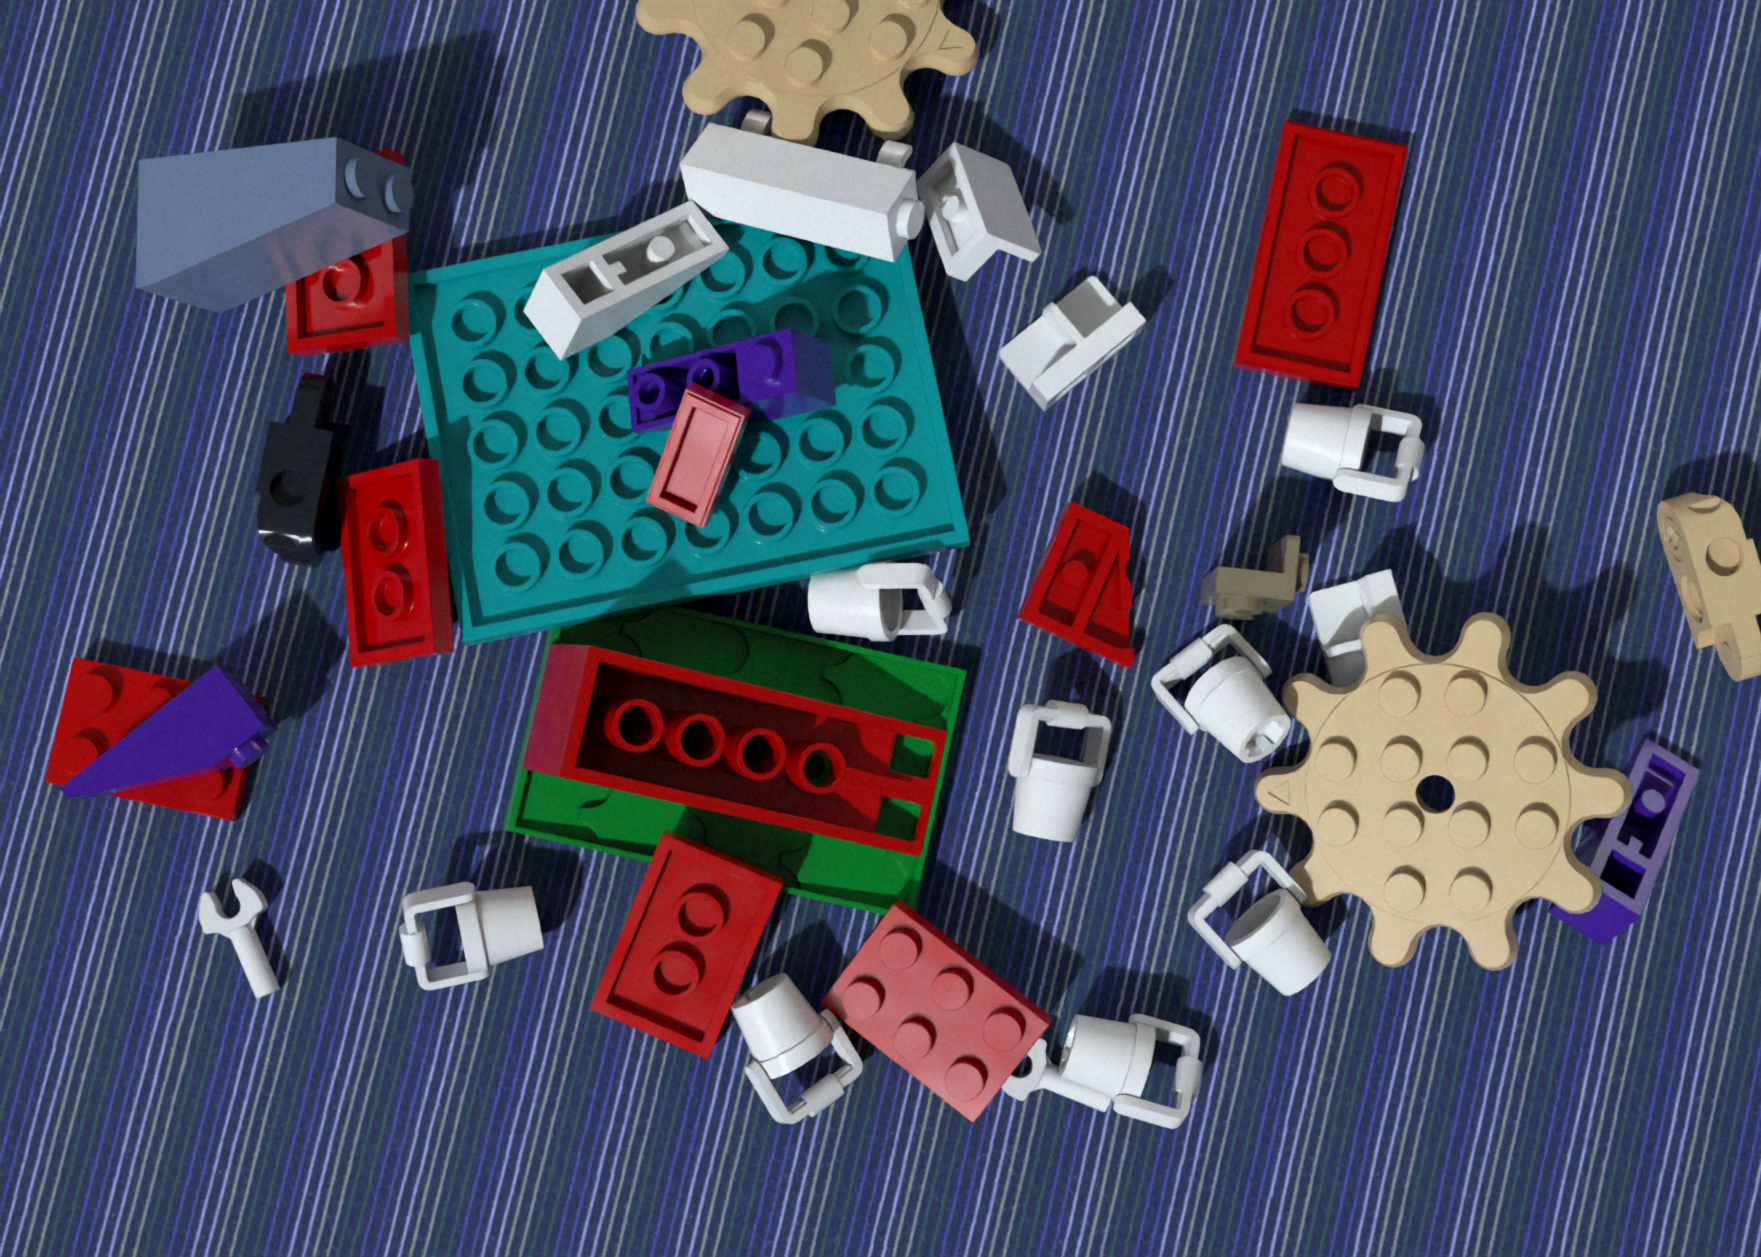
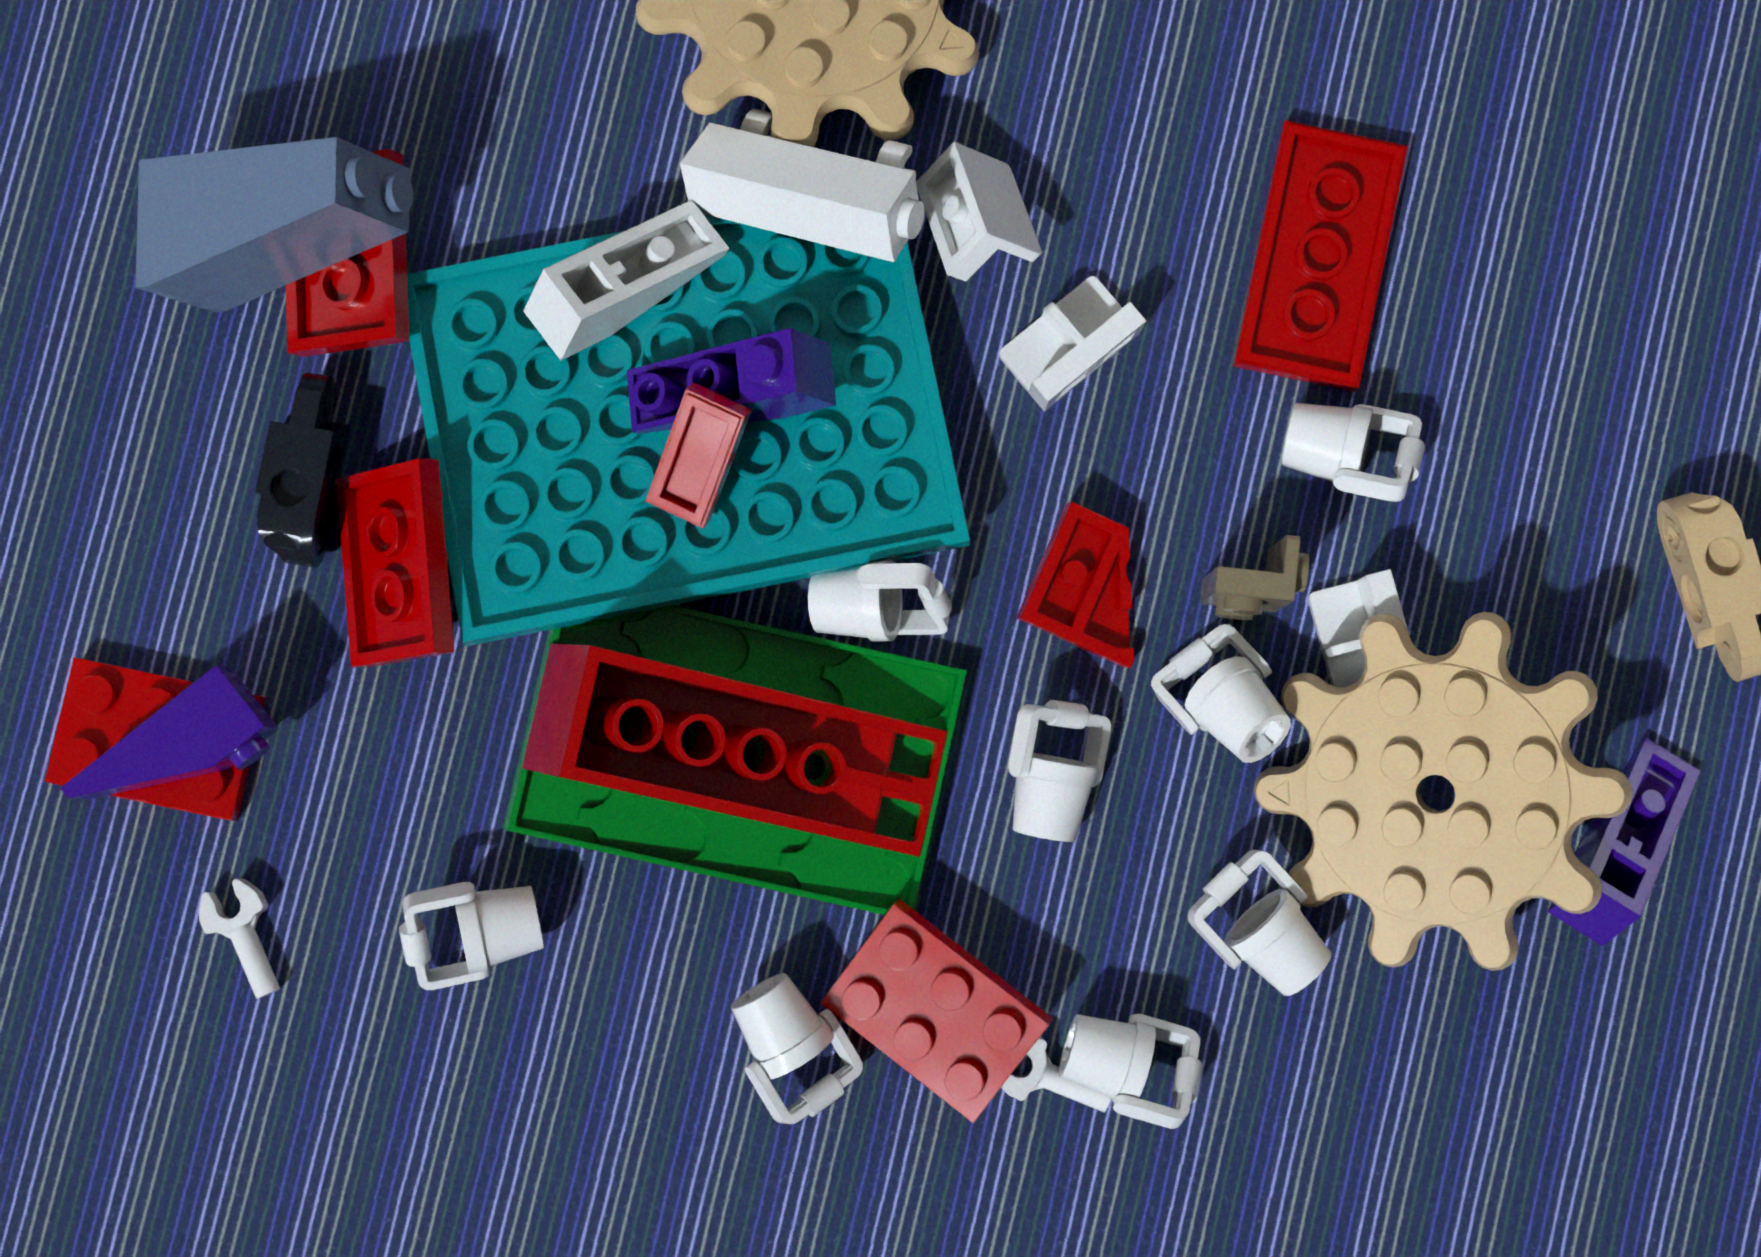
(686, 943): red plate -> none

